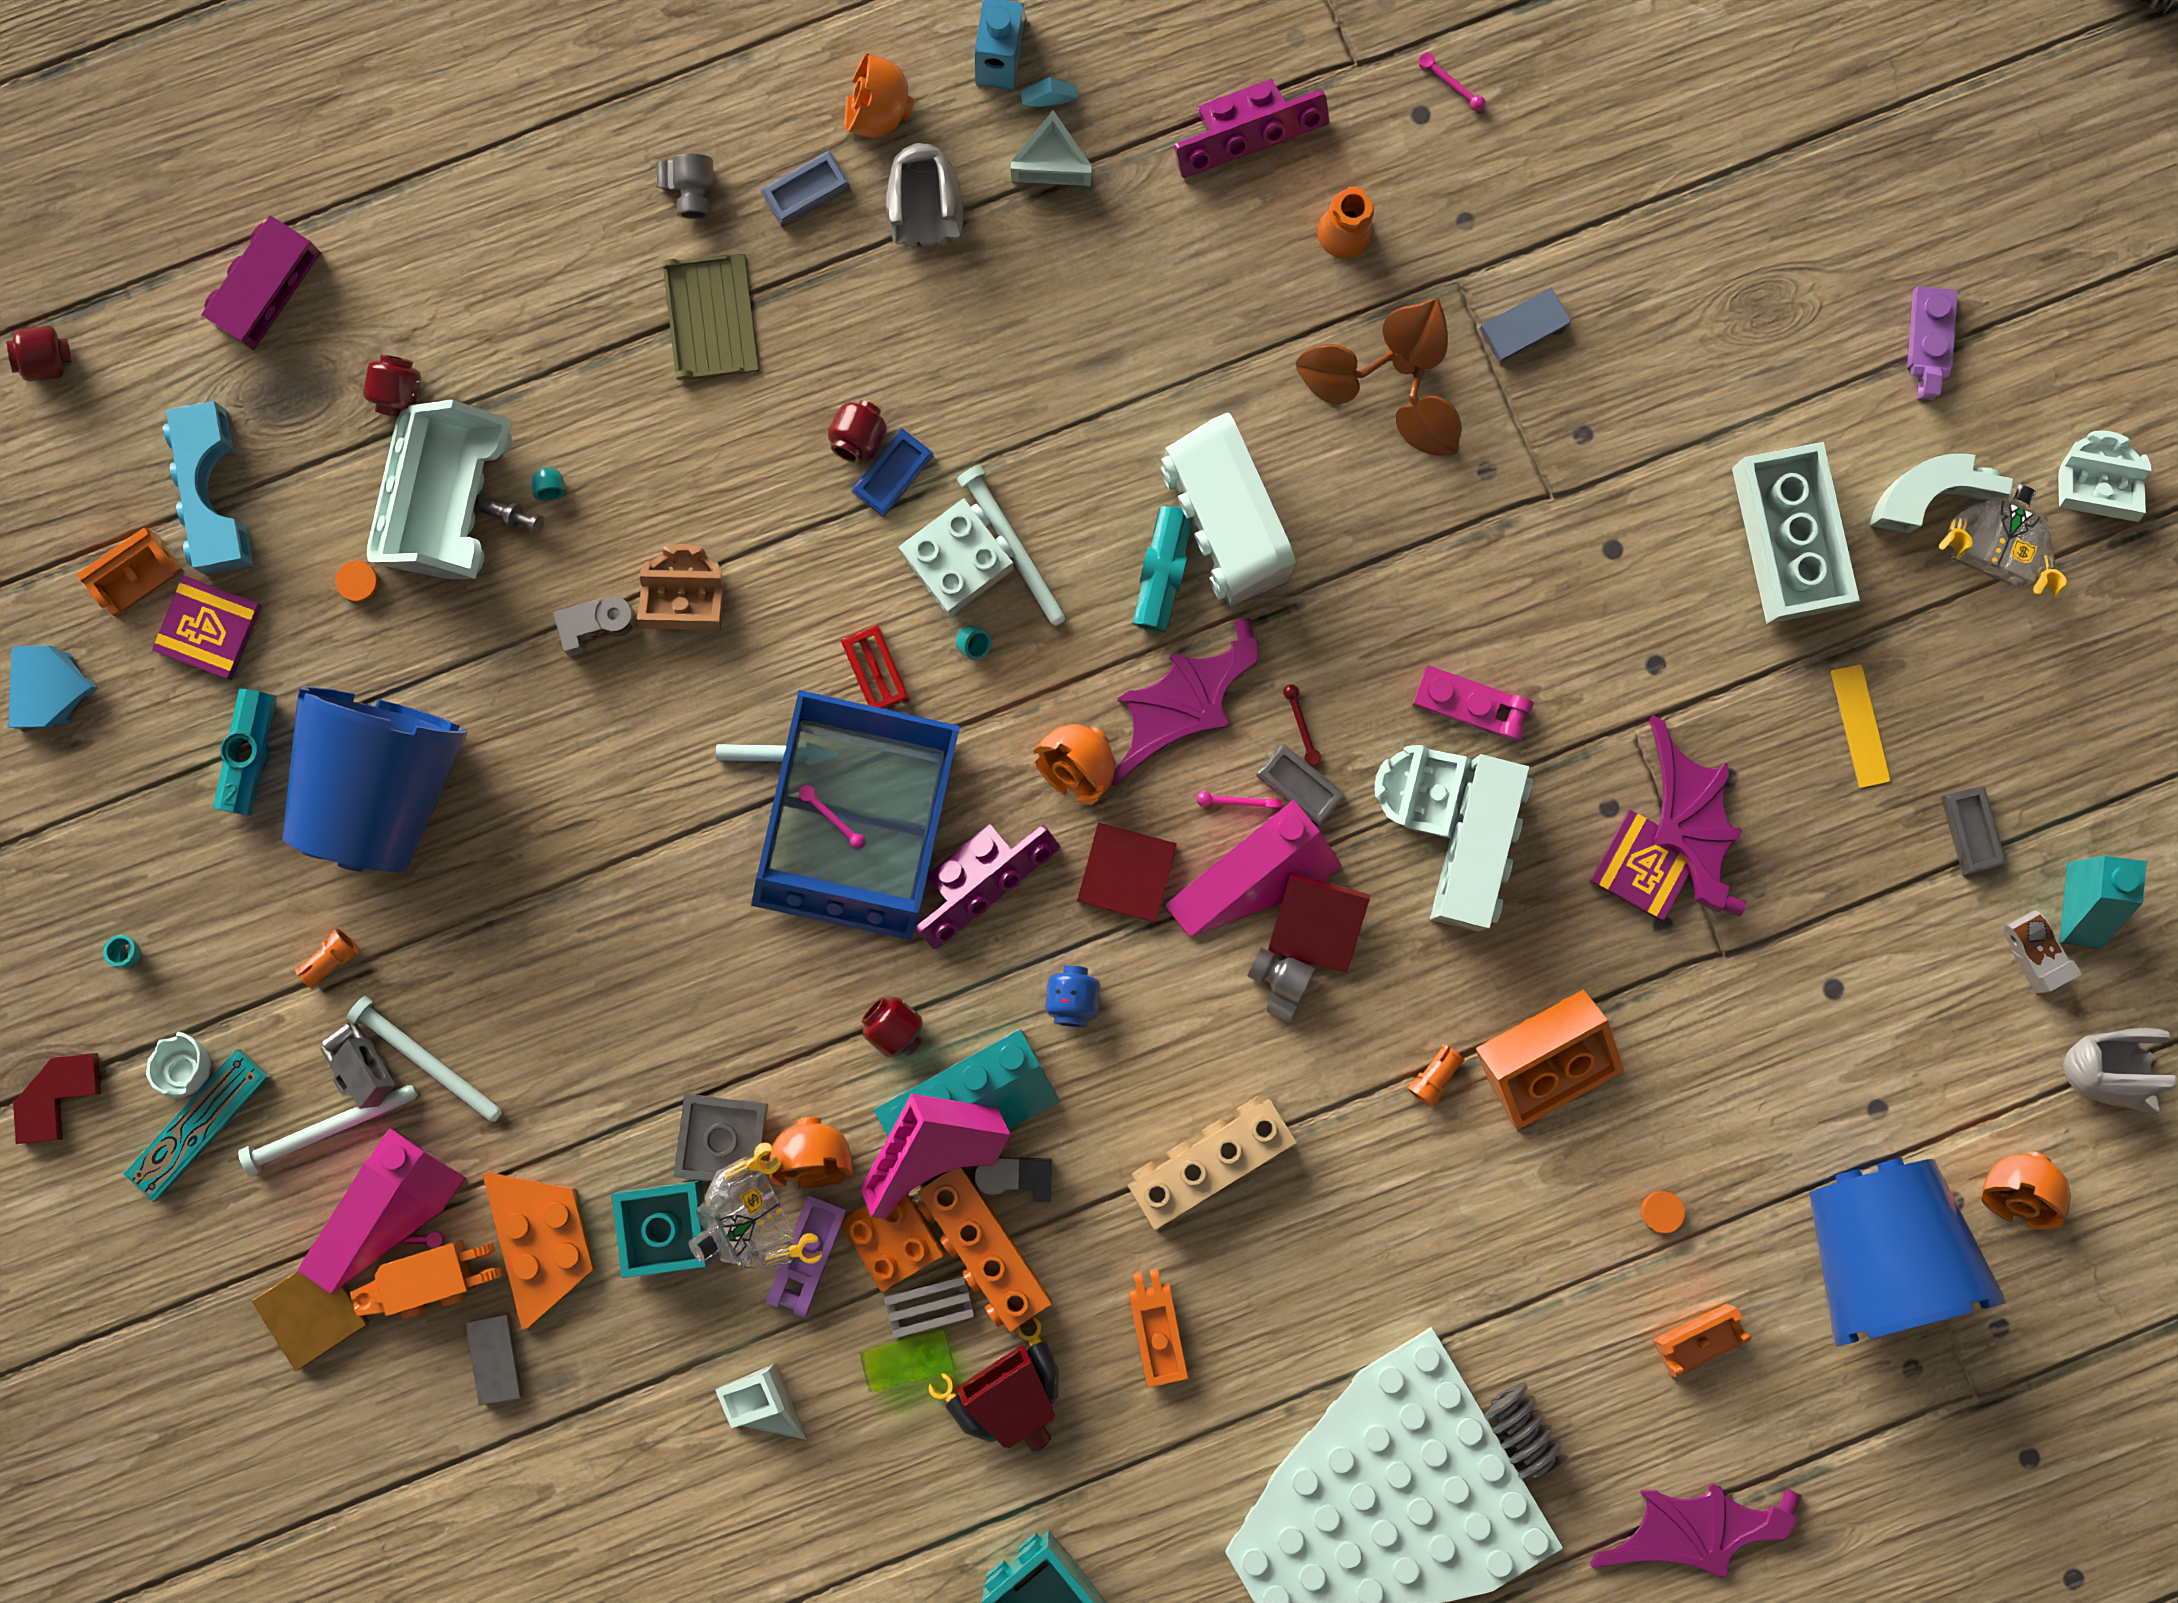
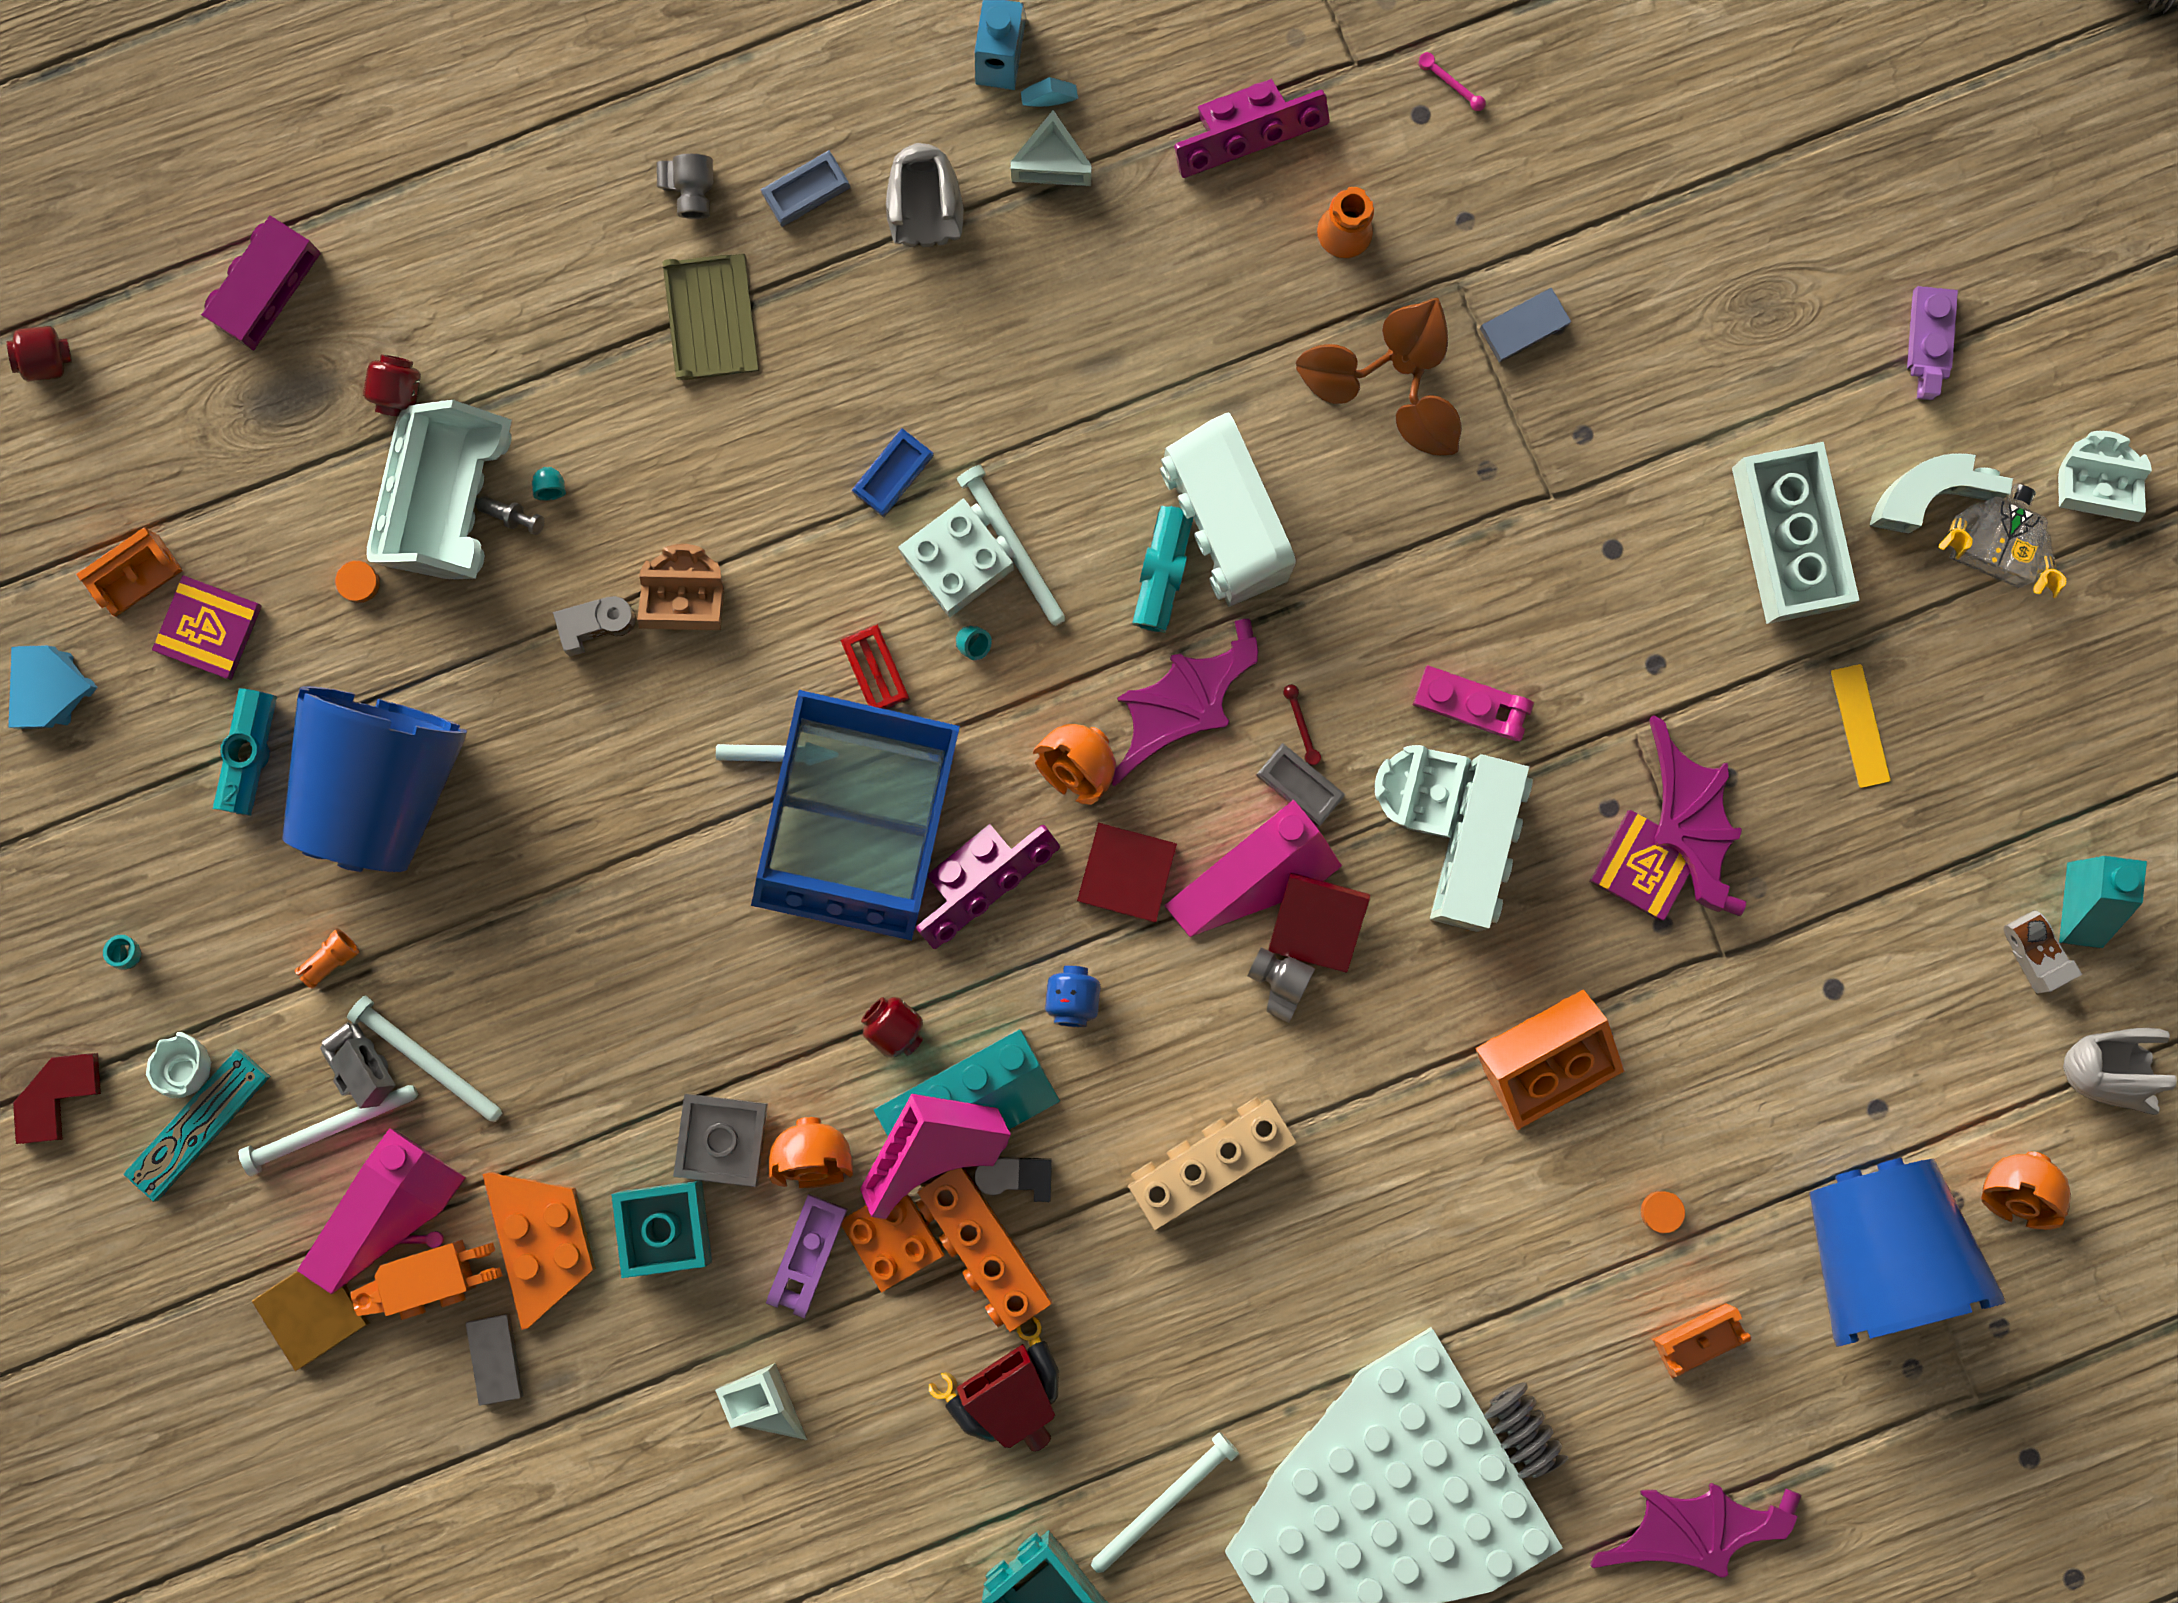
(199, 440): medium azure arch -> none
(746, 1220): clear torso -> none
(807, 794): dark pink hinge -> none
(857, 431): dark red head -> none
(878, 98): orange cylinder -> none
(894, 1315): light grey tile -> none
(906, 1360): clear neon green slope -> none
(1147, 1519): none -> light aqua bar
(1157, 1331): orange hinge -> none
(1205, 799): dark pink hinge -> none
(1430, 1084): orange pin -> none
(1973, 830): flat silver tile -> none

